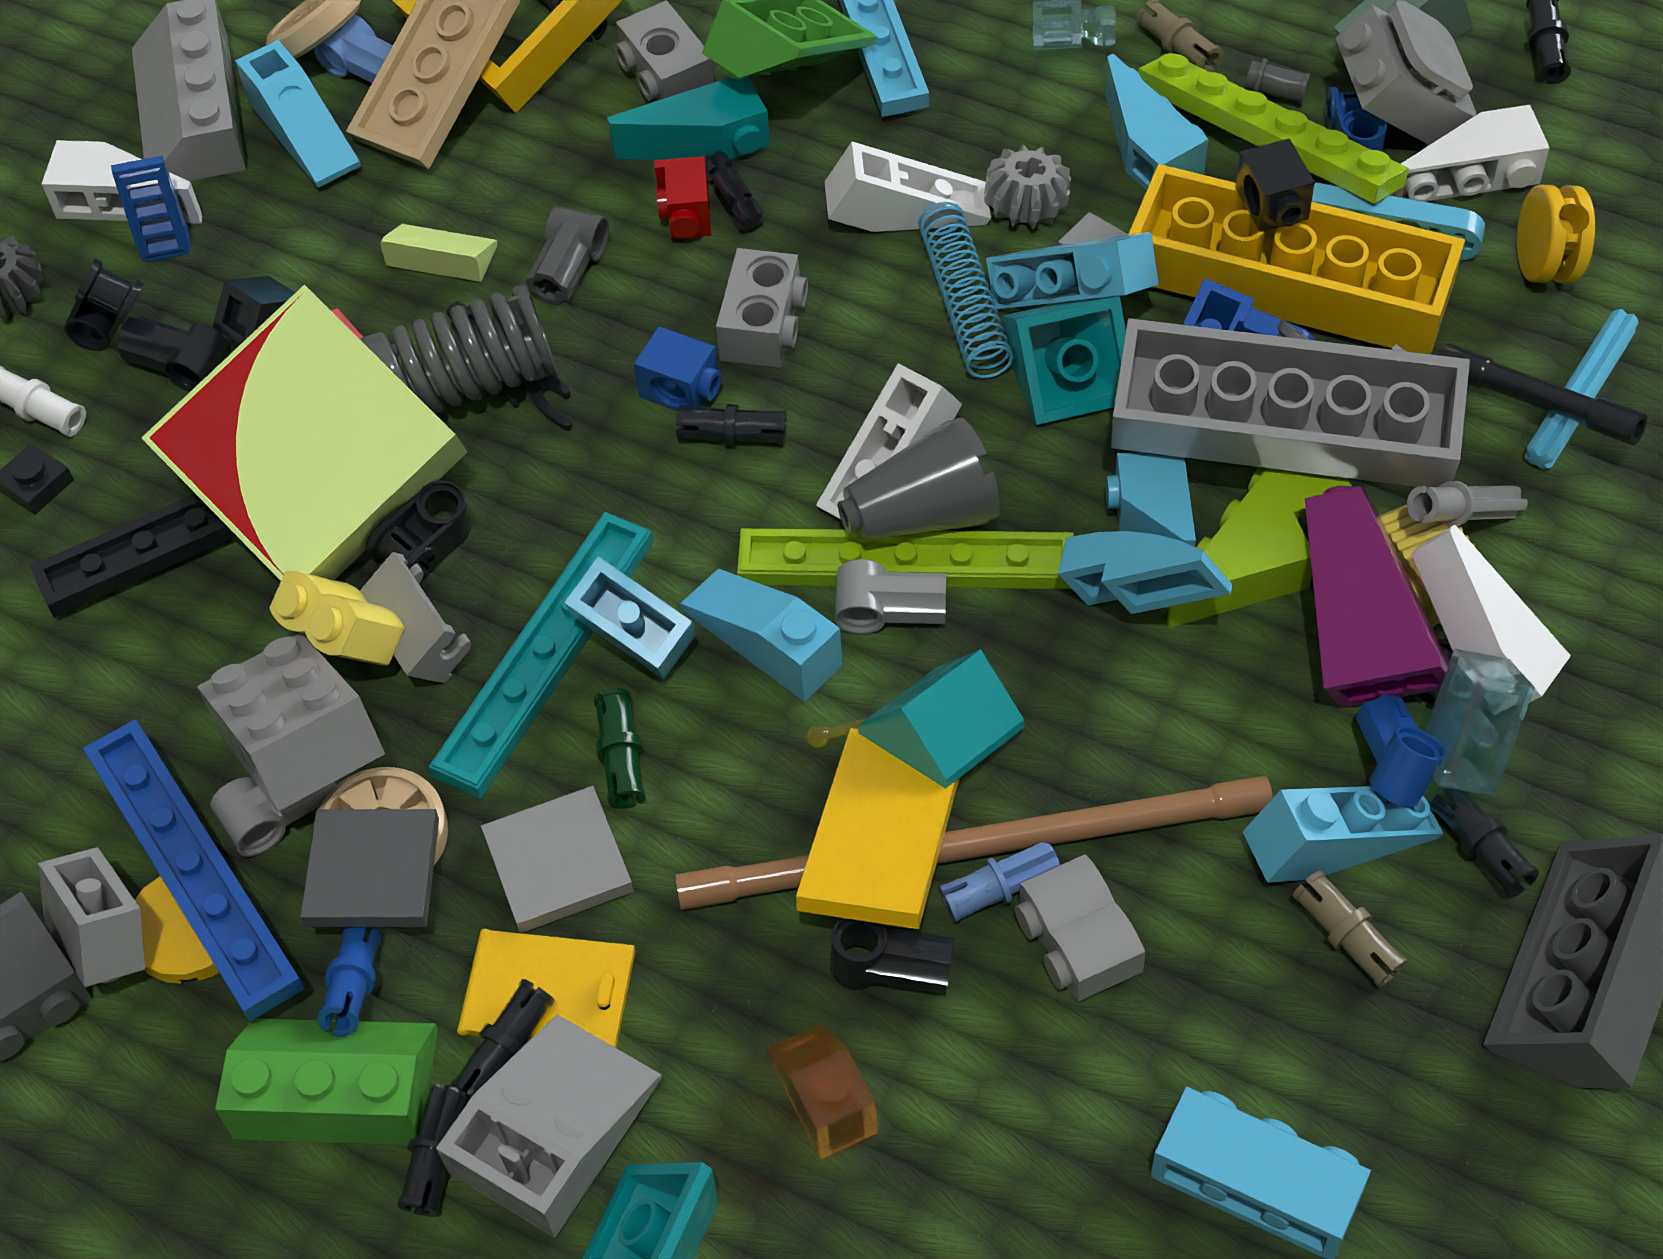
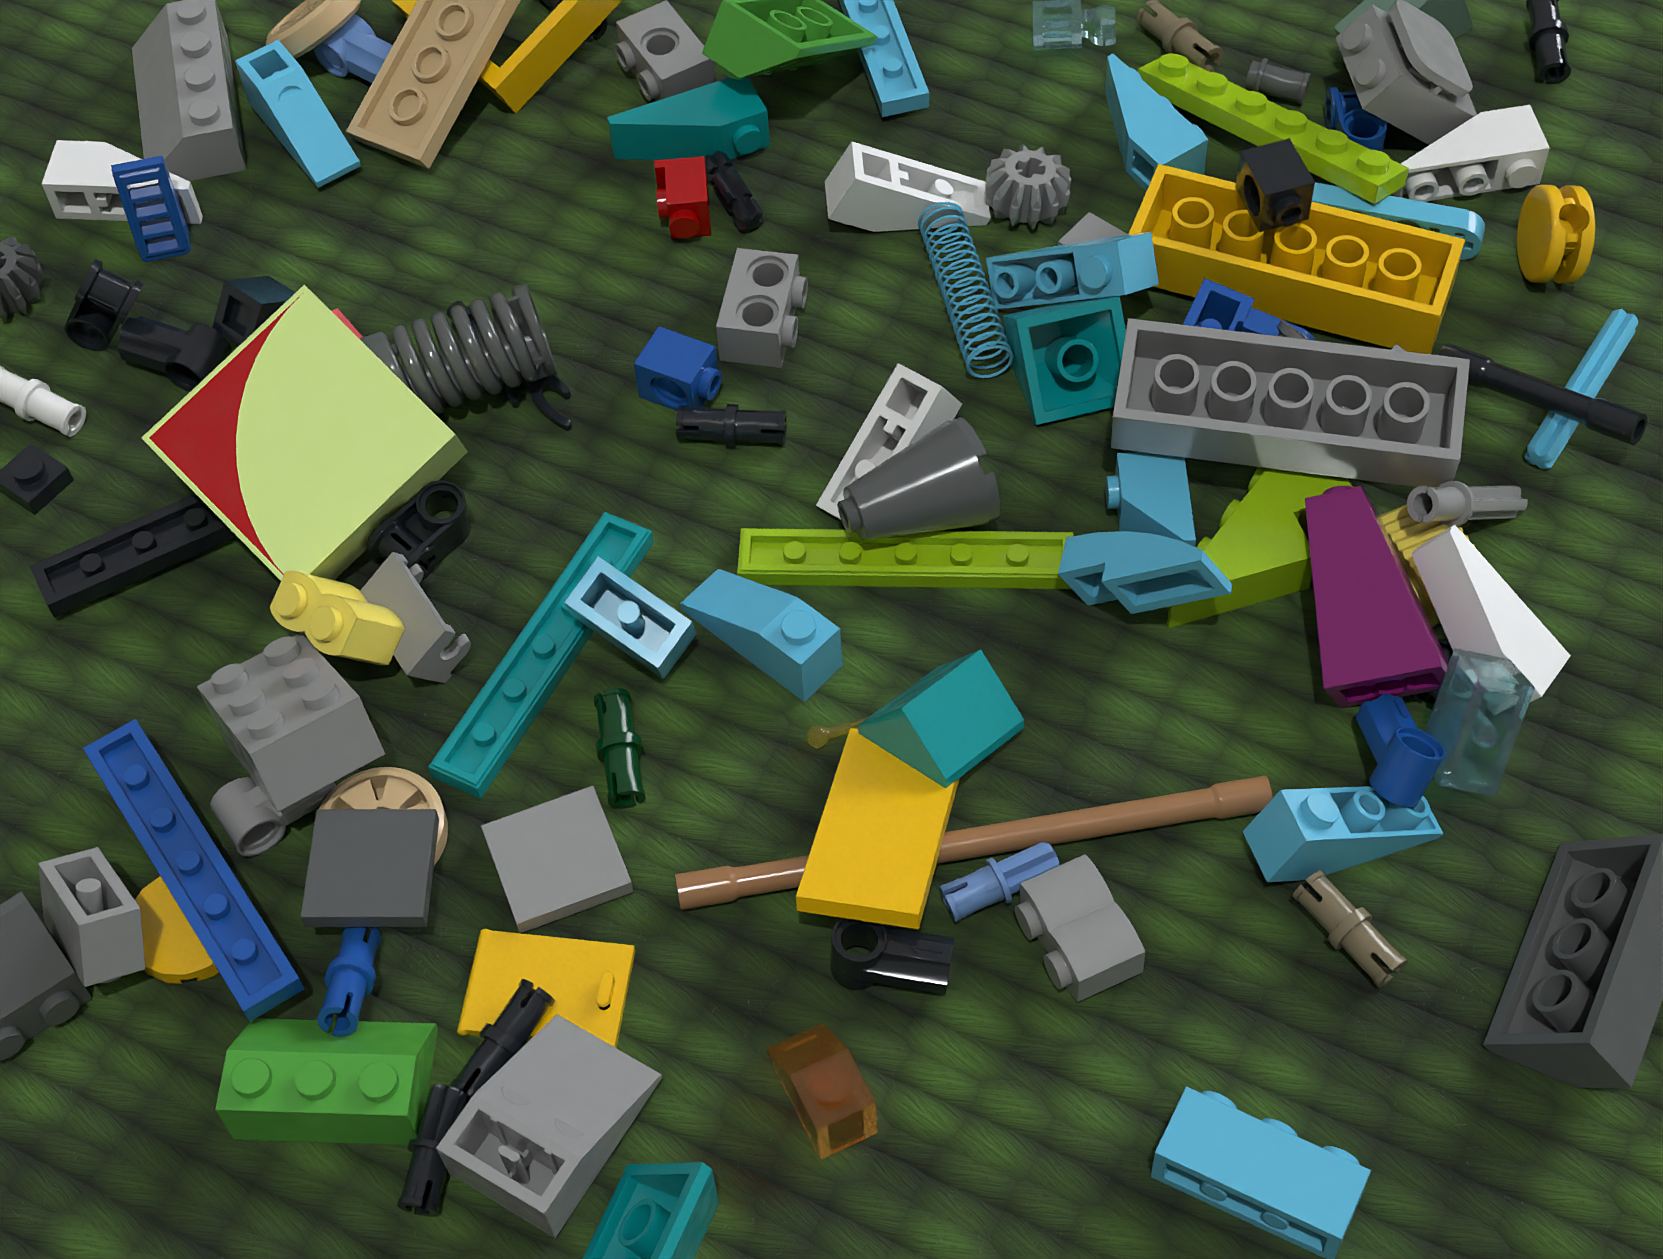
(438, 252): yellowish green slope -> none
(570, 244): dark grey piece -> none
(872, 597): light grey piece -> none
(1485, 840): black pin -> none

